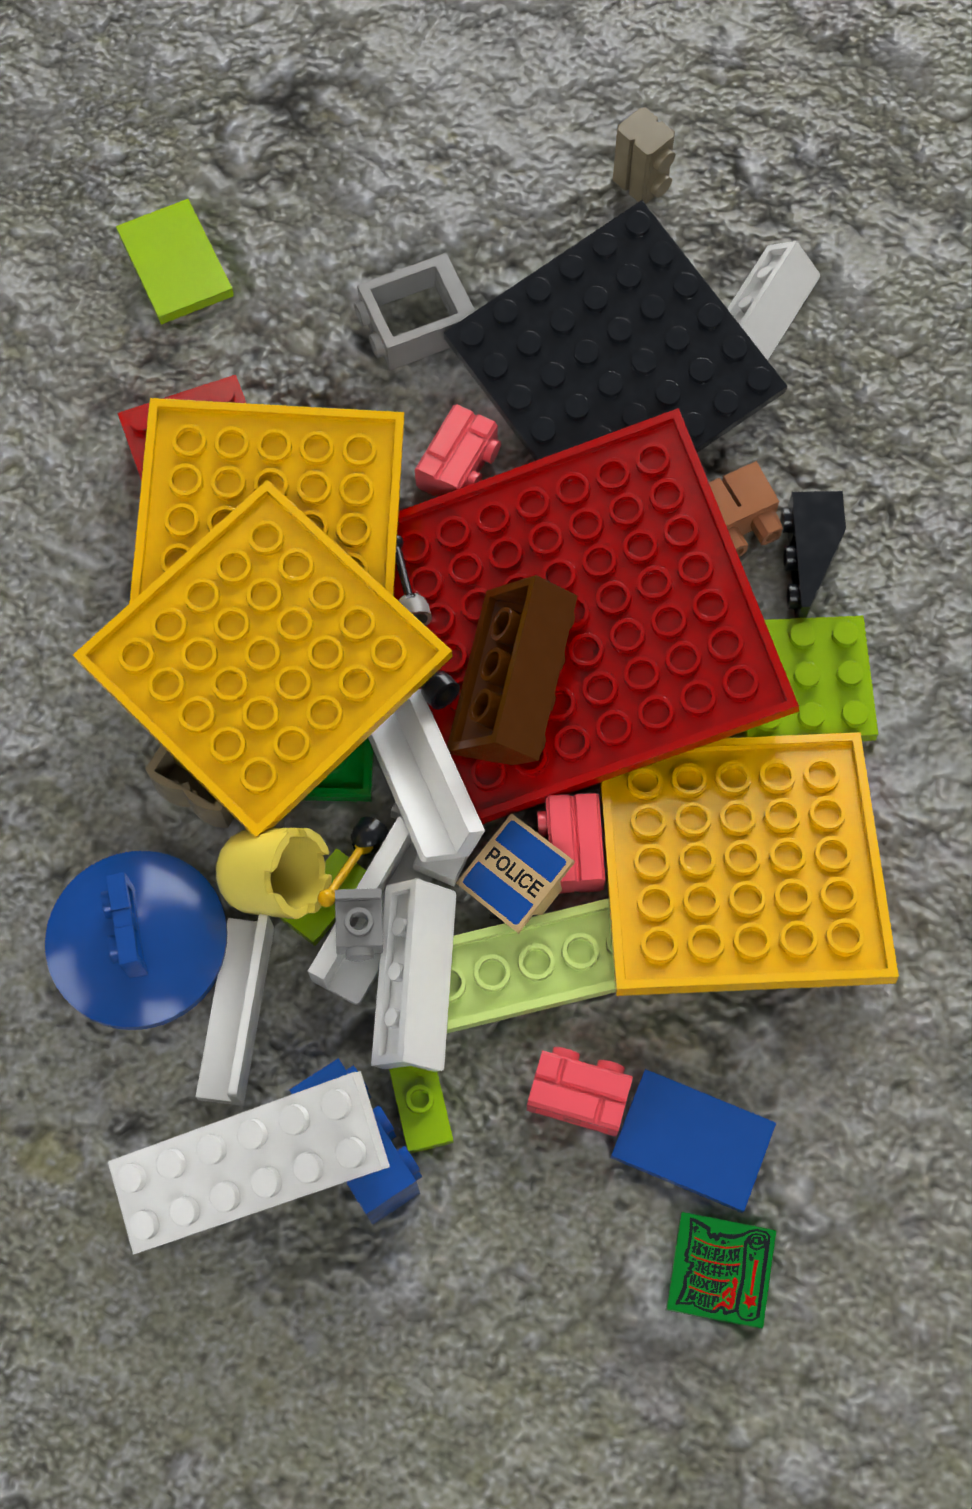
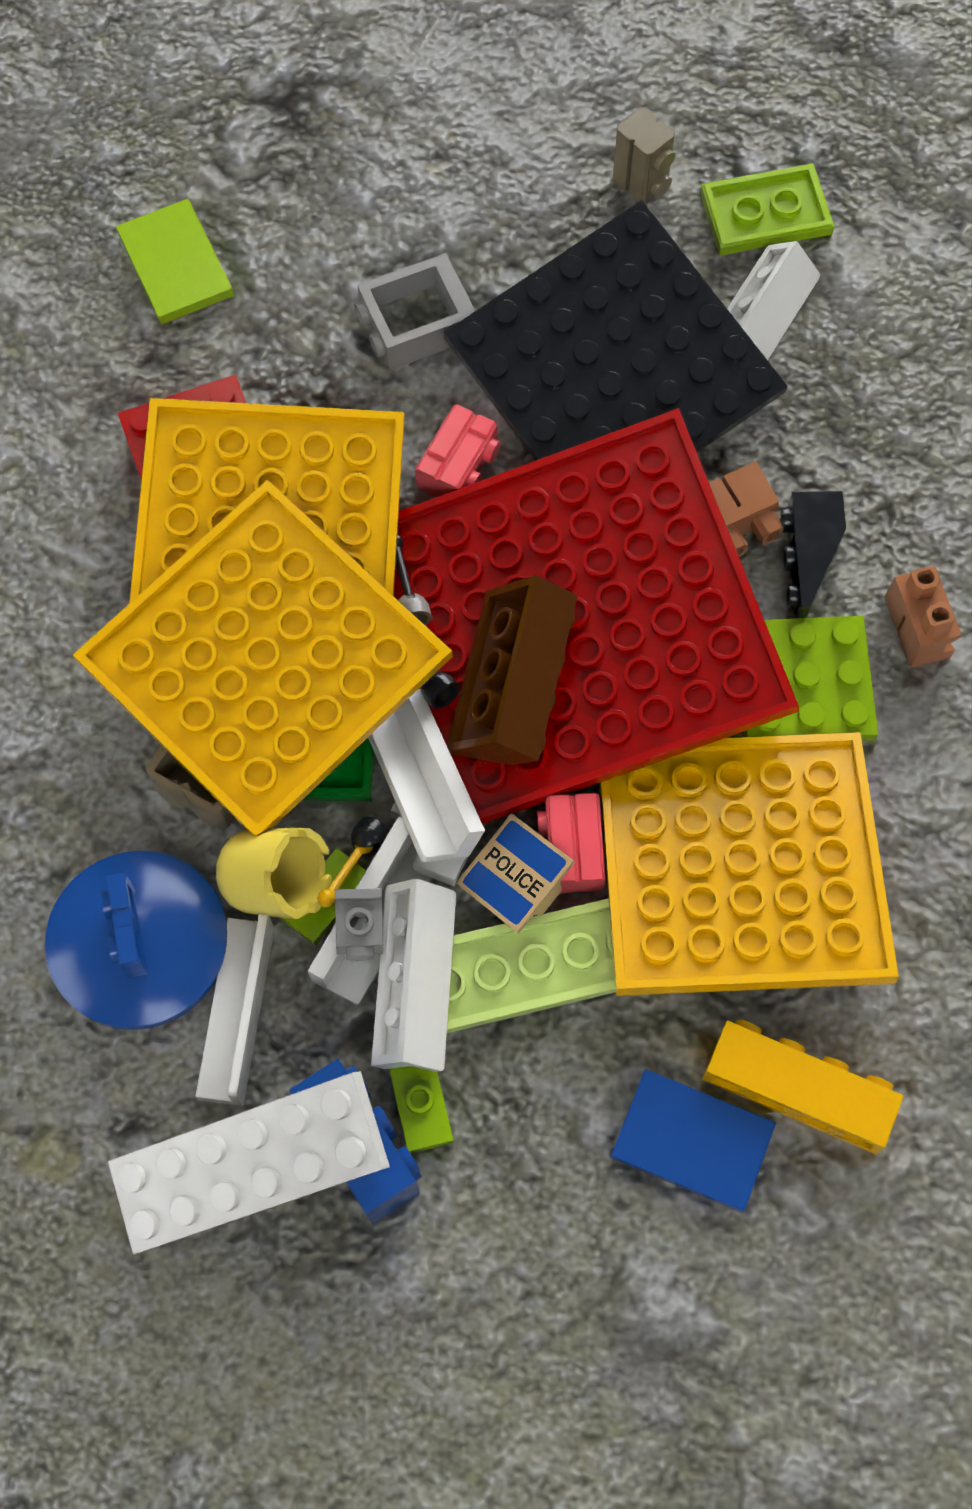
(580, 1091): coral brick -> none
(721, 1270): green tile -> none
(766, 209): none -> lime tile
(803, 1086): none -> yellow brick
(922, 616): none -> nougat hips

